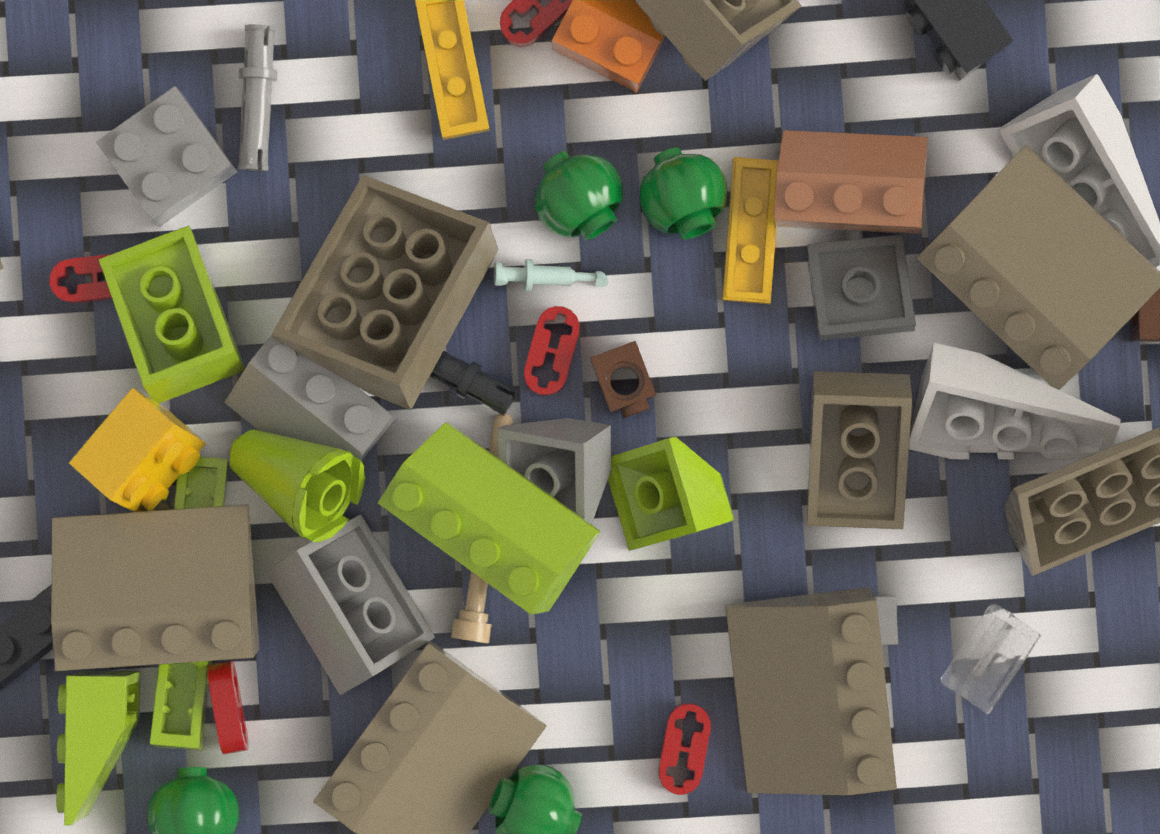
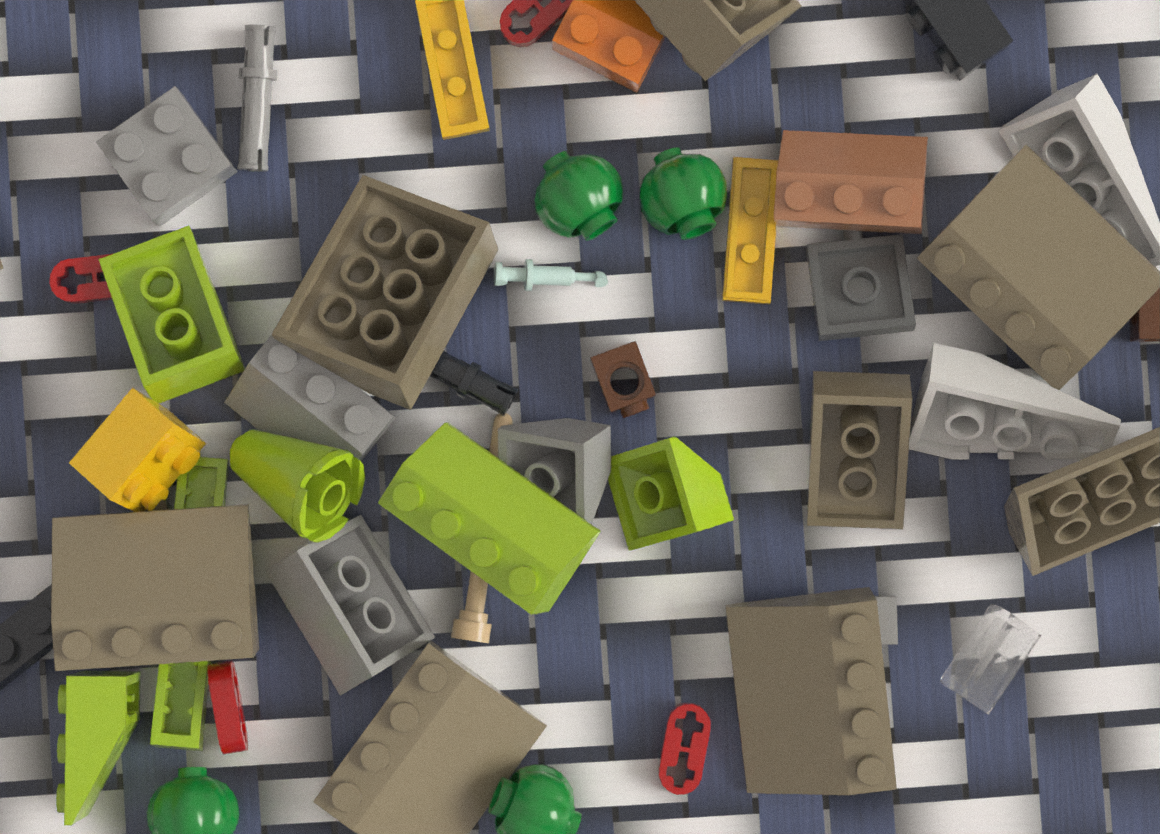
(563, 353): red beam -> none

